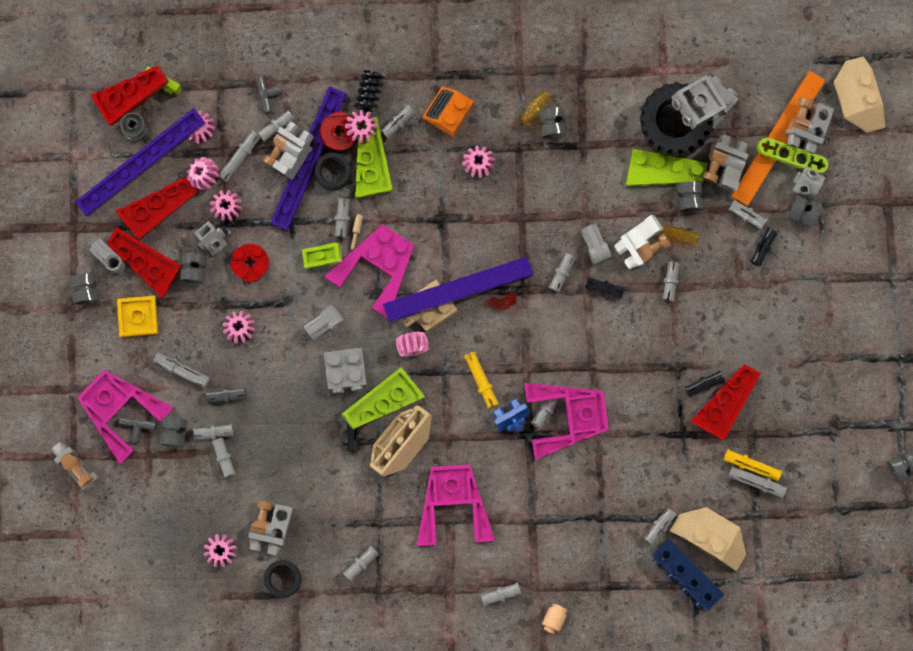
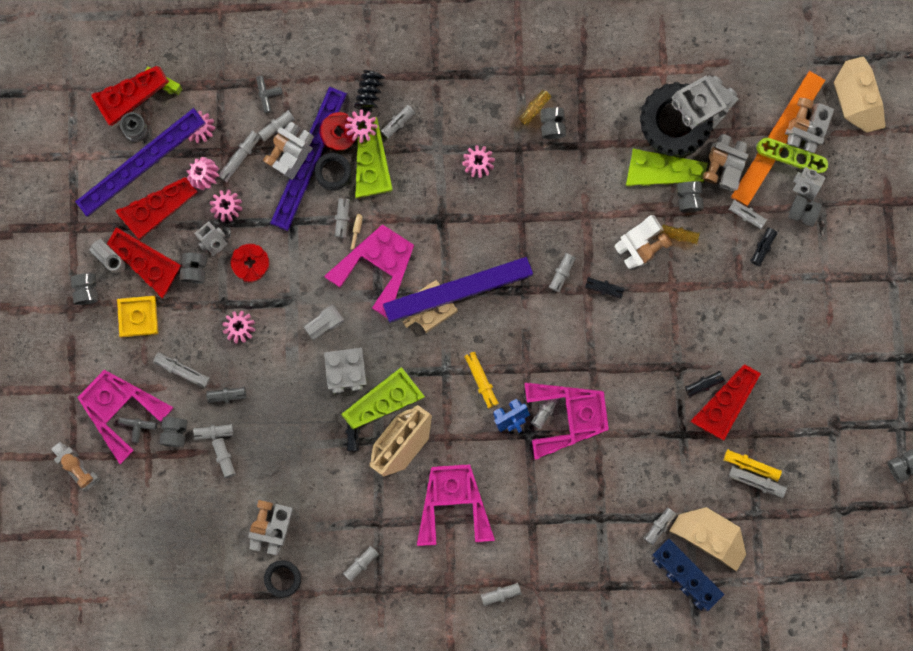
(223, 544): bright pink gear -> none
(322, 255): lime plate -> none
(412, 344): bright pink gear -> none
(448, 110): orange slope -> none
(505, 303): clear red arm -> none
(554, 619): light nougat brick -> none
(597, 248): light grey piece -> none
(671, 281): light grey pin -> none

